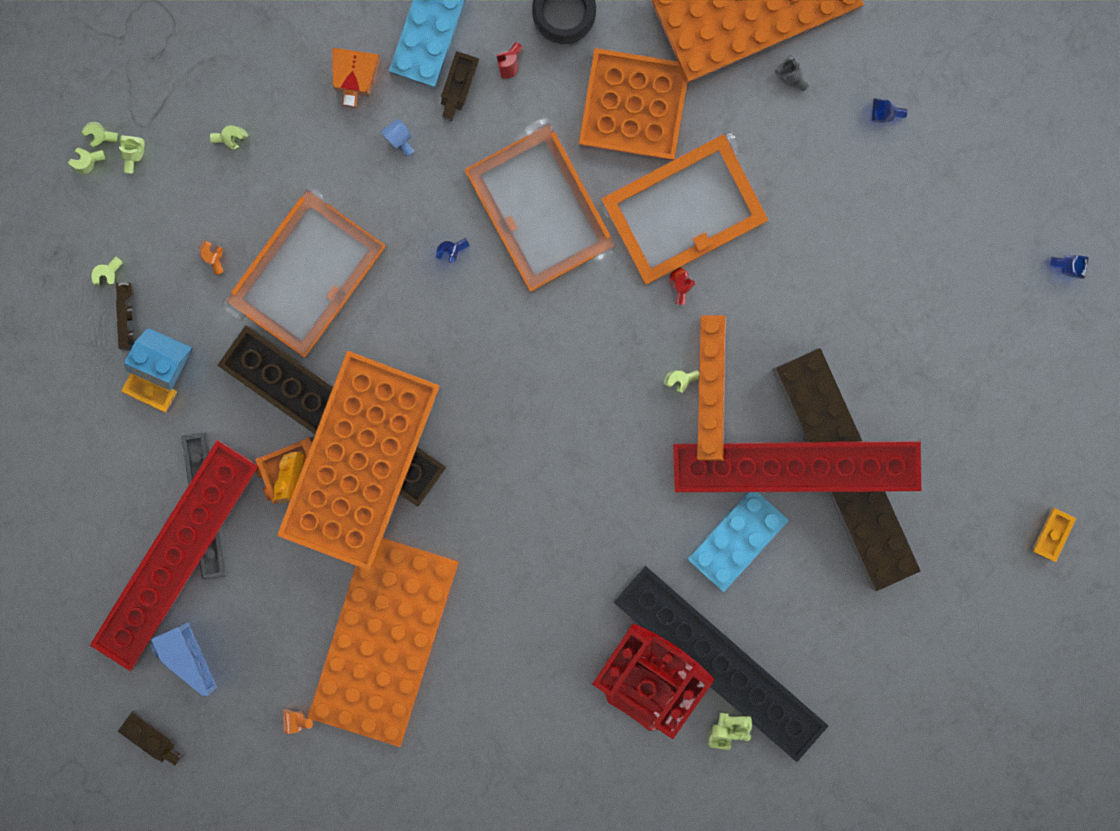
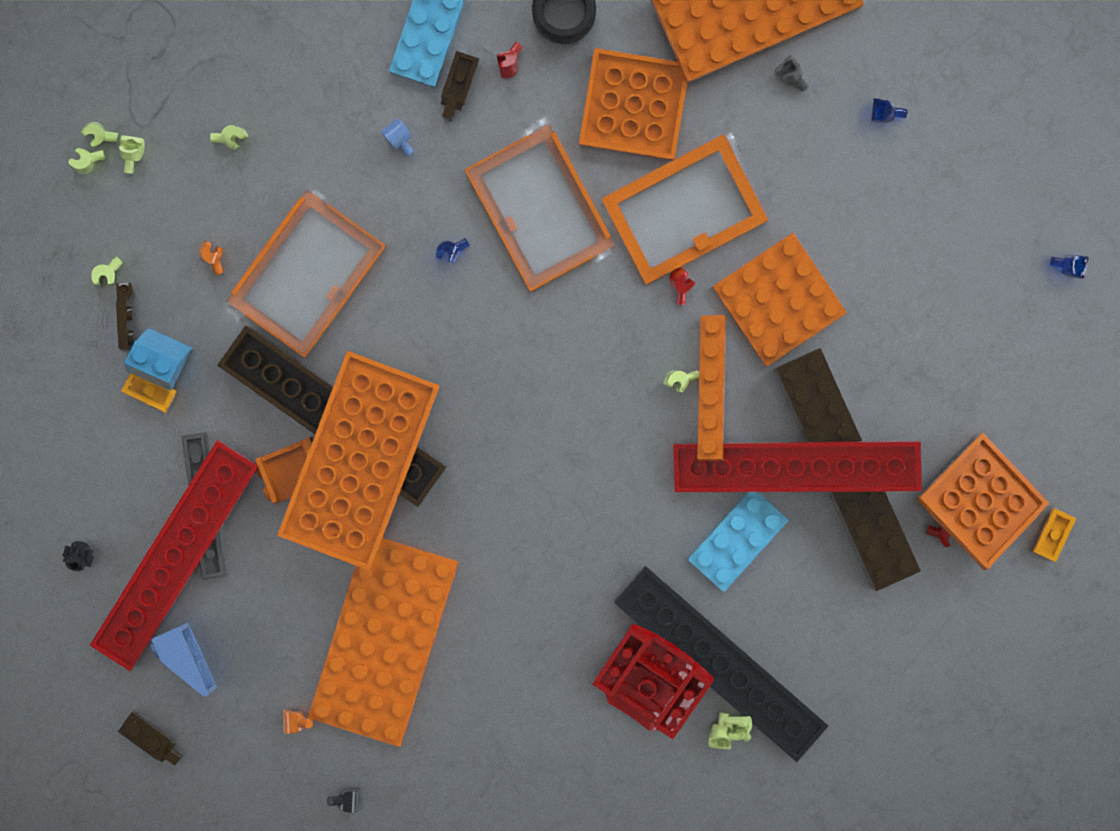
(77, 556): none -> black gear
(290, 470): light orange plate -> none
(346, 800): none -> black piece
(354, 73): orange torso -> none
(779, 299): none -> orange plate
(940, 533): none -> red piece
(983, 501): none -> orange plate

